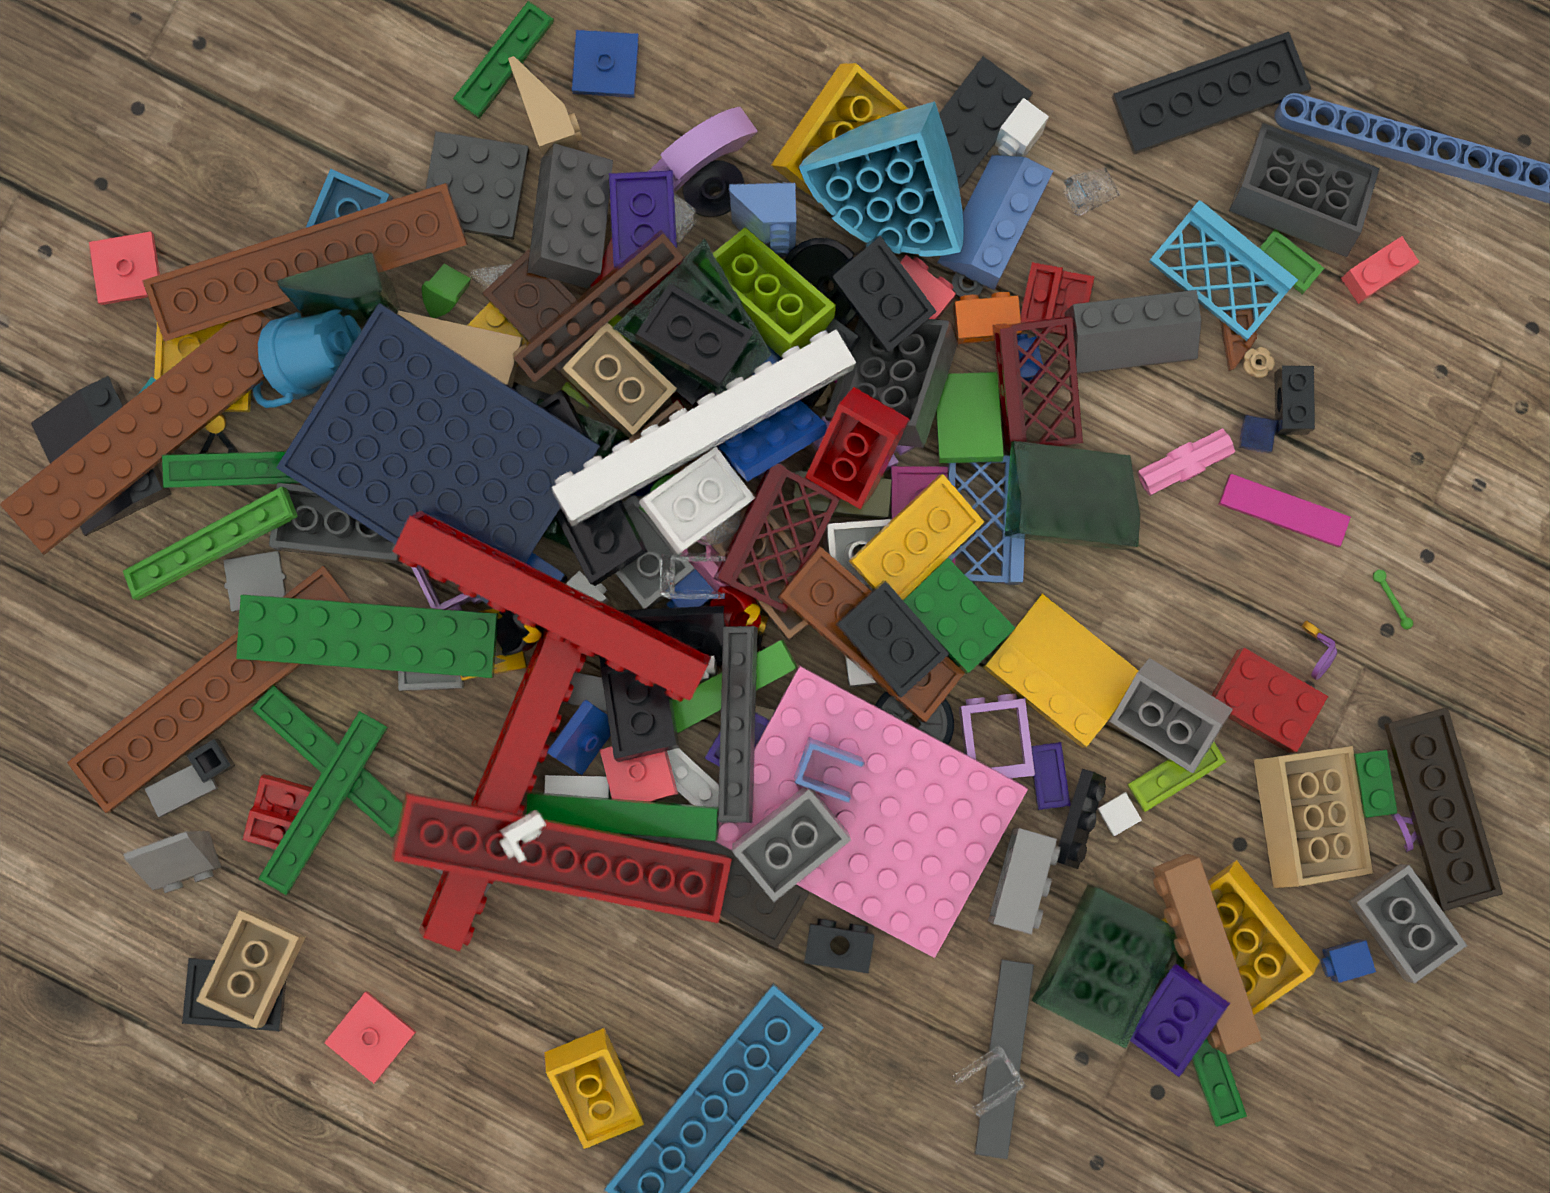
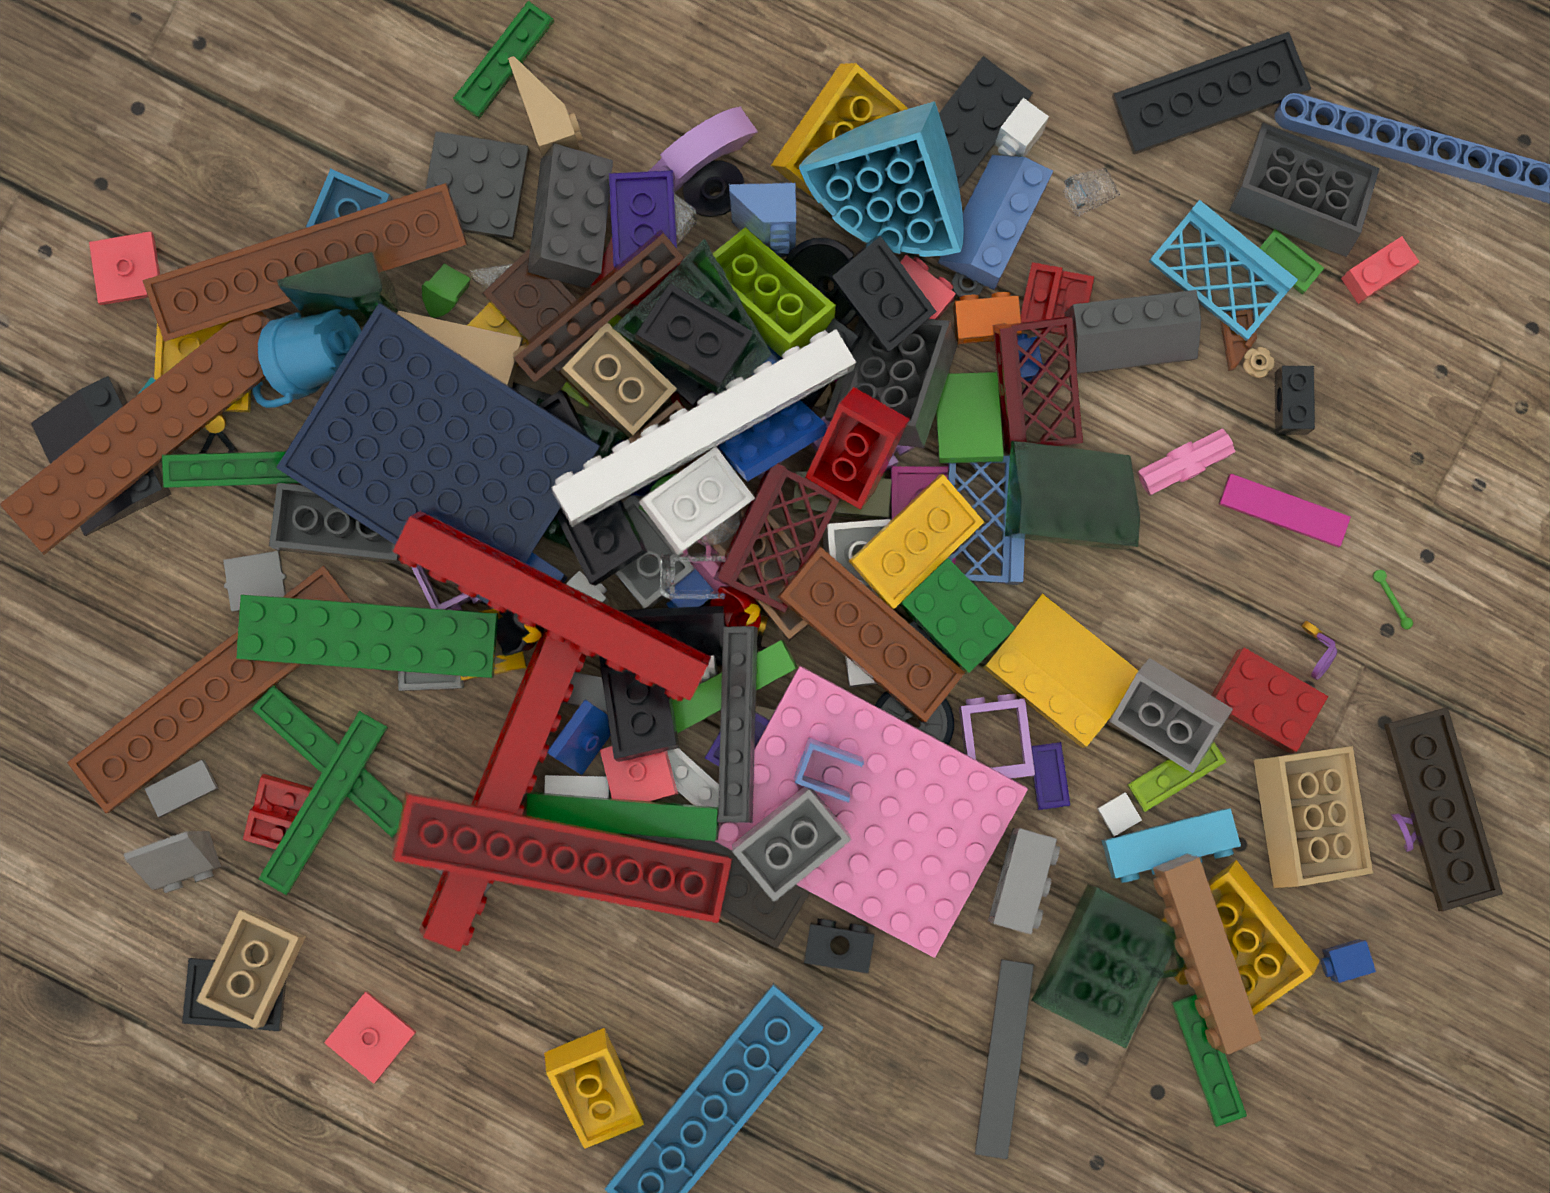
(210, 543): bright green tile -> none
(211, 760): black slope -> none
(525, 829): white bracket -> none
(605, 63): blue plate -> none
(892, 638): black plate -> none
(1002, 1094): clear piece -> none
(1081, 818): black plate -> none
(1151, 847): none -> medium azure brick
(1178, 1020): dark purple tile -> none
(1257, 434): clear blue plate -> none
(1375, 783): green plate -> none
(1407, 923): light grey brick -> none

